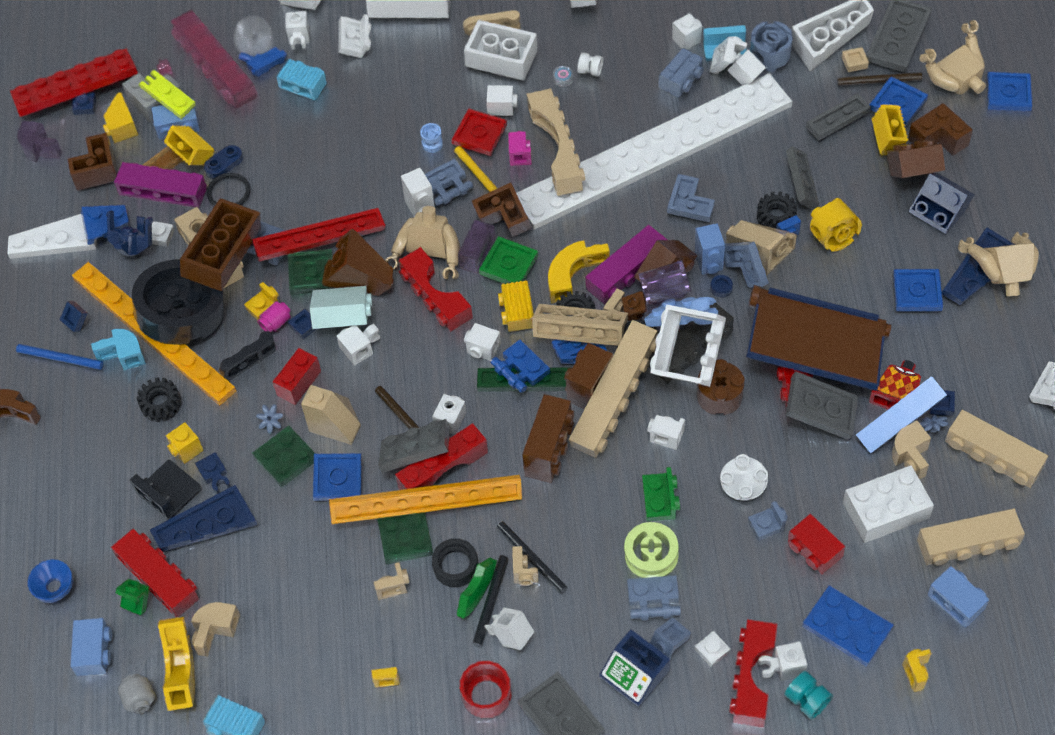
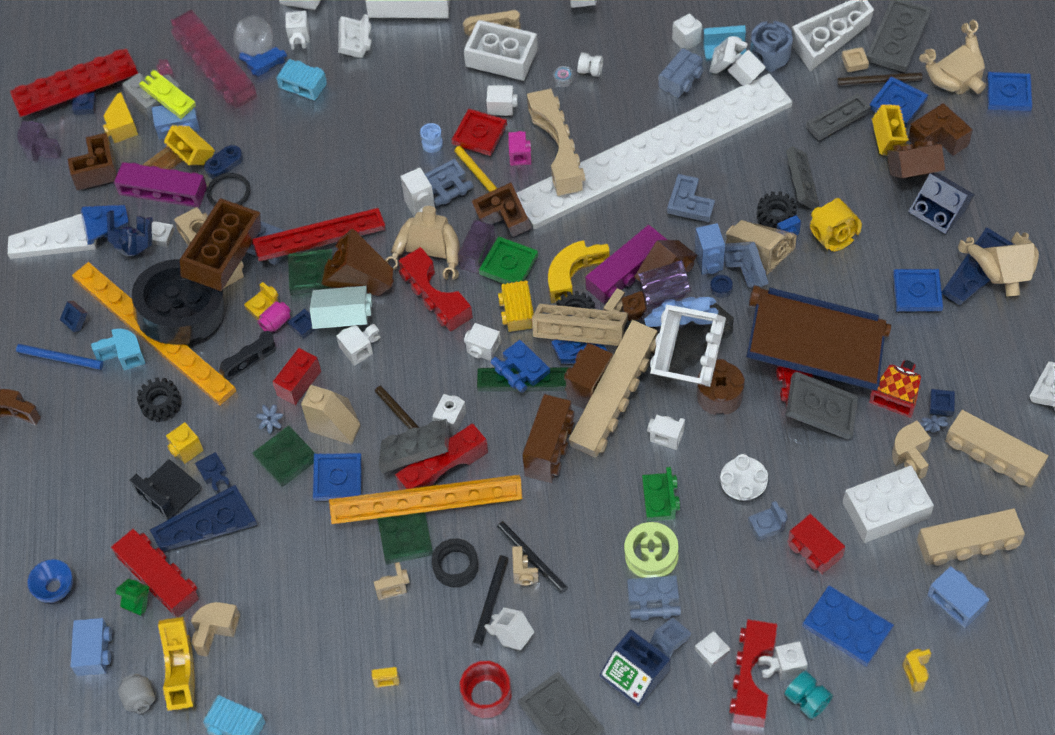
(477, 587): green tile -> none
(901, 415): light blue tile -> none

